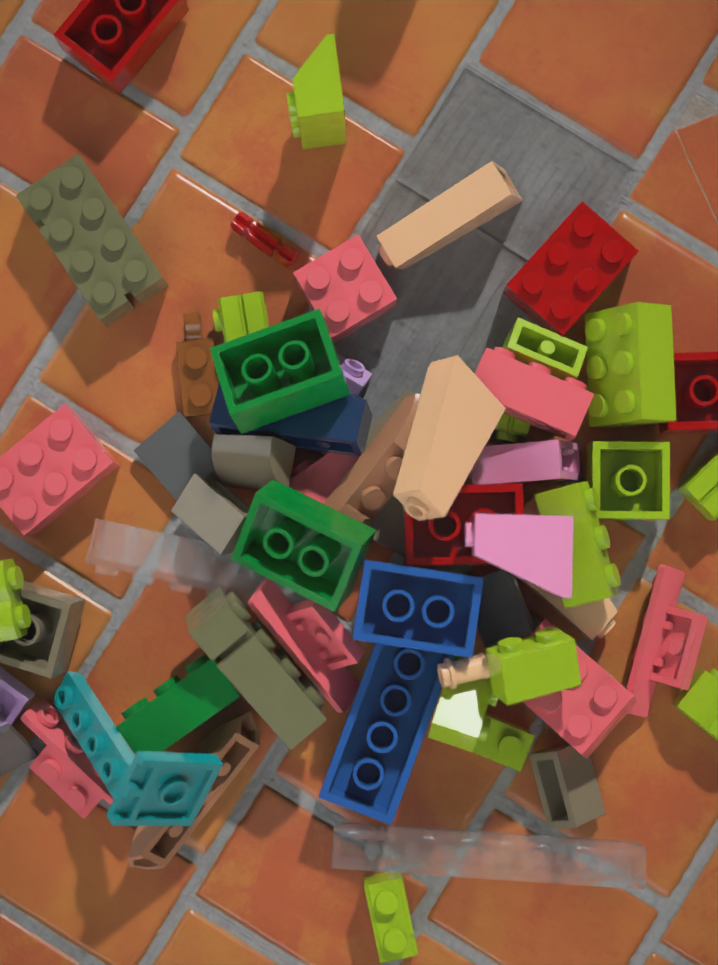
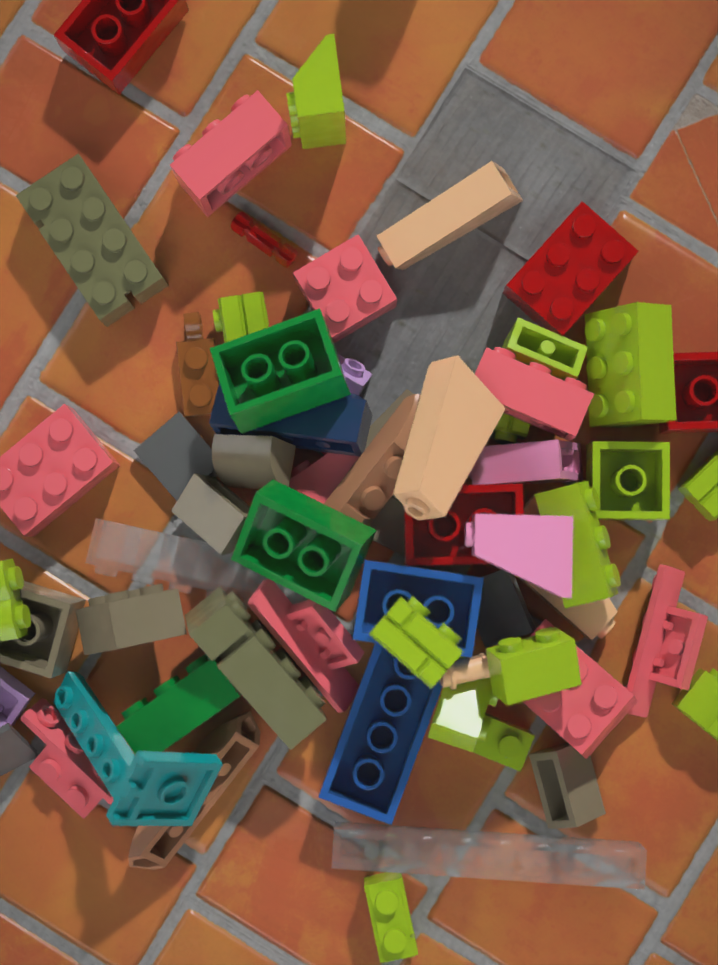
(130, 619): none -> dark tan brick
(231, 152): none -> coral brick
(416, 641): none -> lime brick

